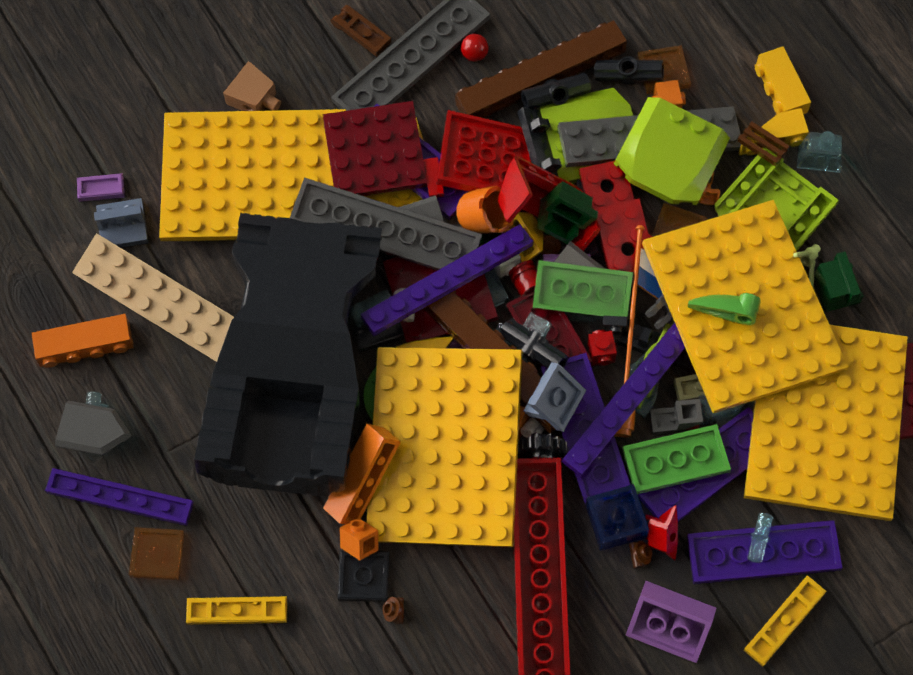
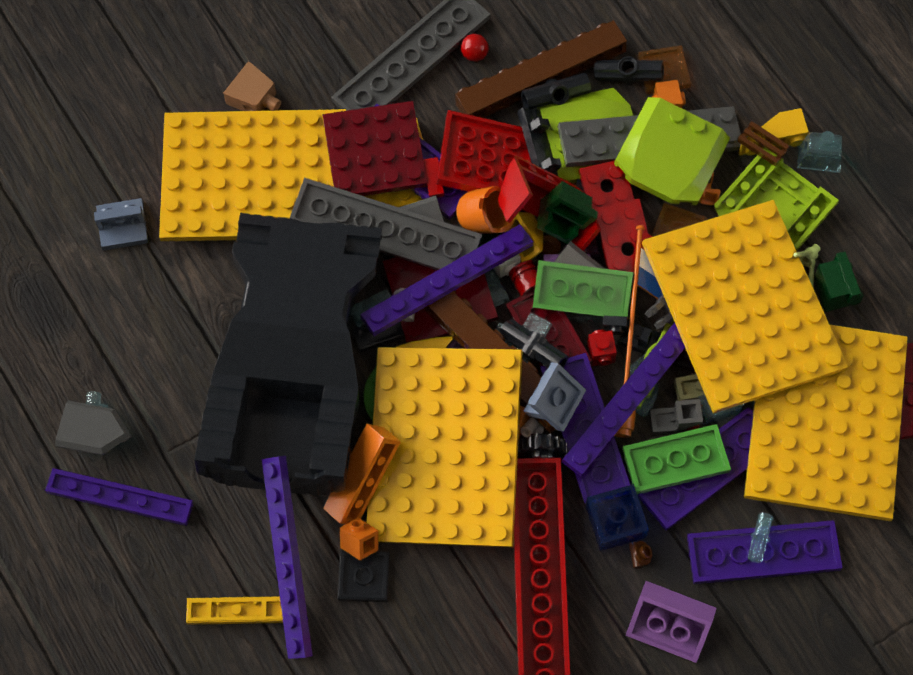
(82, 340): orange brick -> none
(100, 187): medium lavender tile -> none
(154, 296): tan plate -> none
(156, 553): clear orange tile -> none
(287, 557): none -> dark purple plate
(361, 30): reddish brown plate -> none
(394, 610): reddish brown plate -> none
(664, 532): red piece -> none
(738, 309): bright green piece -> none
(782, 81): yellow brick -> none
(785, 620): yellow plate -> none

